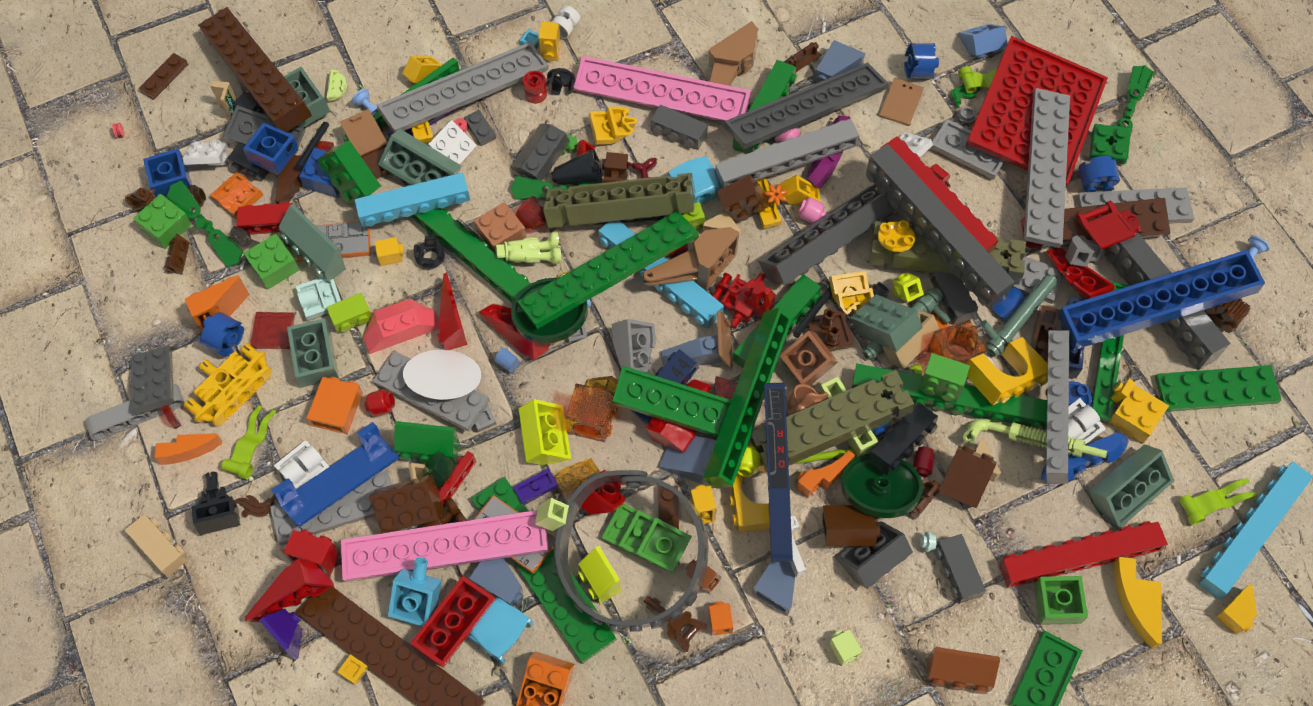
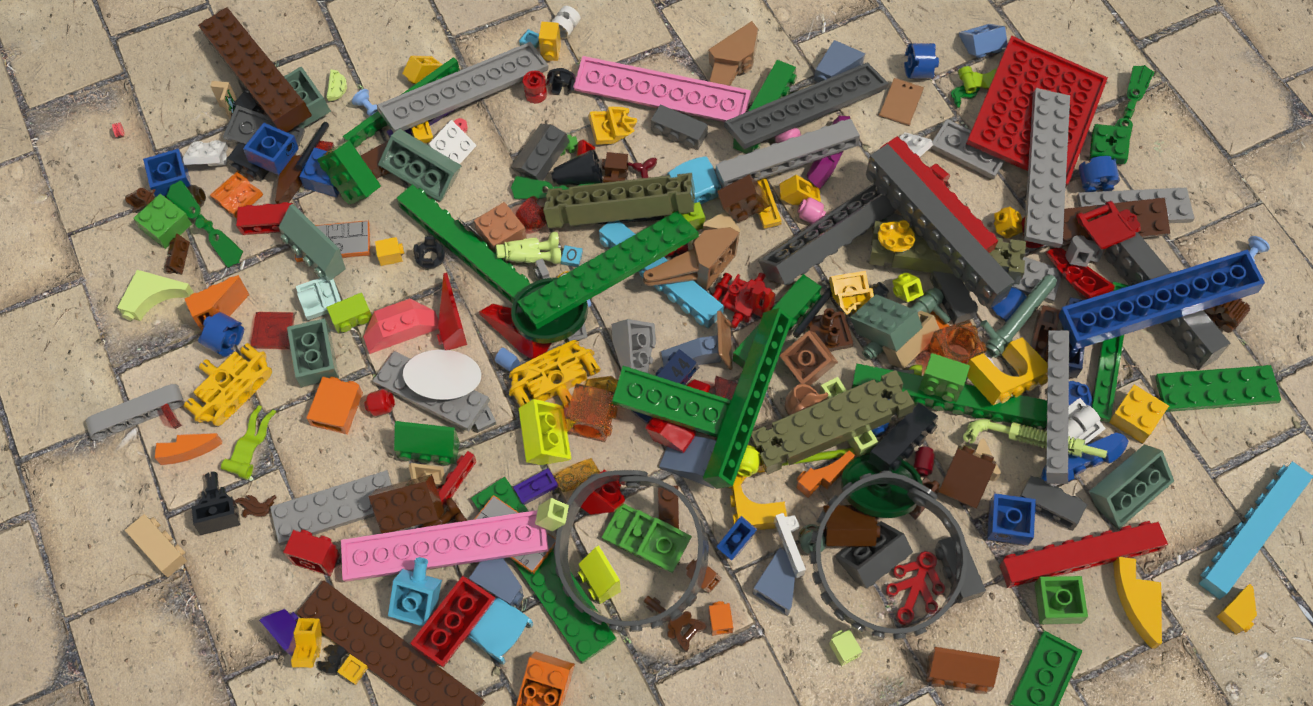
(147, 291): none -> yellowish green arch
(152, 379): dark grey plate -> none
(163, 76): reddish brown plate -> none
(239, 234): clear smoke piece -> none
(271, 261): bright green brick -> none
(292, 585): red wedge -> none
(301, 464): white plate -> none
(308, 642): none -> yellow brick
(334, 660): none -> black piece
(338, 479): blue bracket -> none
(363, 132): medium nougat container -> none
(412, 199): medium azure brick -> none
(440, 468): clear green brick -> none
(480, 127): dark grey plate -> none
(541, 270): none -> light grey plate
(551, 366): none -> yellow piece
(571, 256): none -> medium azure tile
(704, 502): yellow brick -> none
(737, 538): none -> blue slope
(776, 195): orange plant -> none
(778, 472): beam -> none
(804, 56): reddish brown hinge -> none
(805, 537): none -> sand green head
(917, 584): none -> red plant
(921, 496): none -> dark grey piece
(928, 541): light aqua plate -> none
(966, 115): light grey plate -> none
(1008, 222): none -> yellow brick
(1011, 519): none -> blue brick
(1054, 502): none -> dark grey brick
(1122, 390): yellow plate -> none
(1213, 500): lime flag -> none

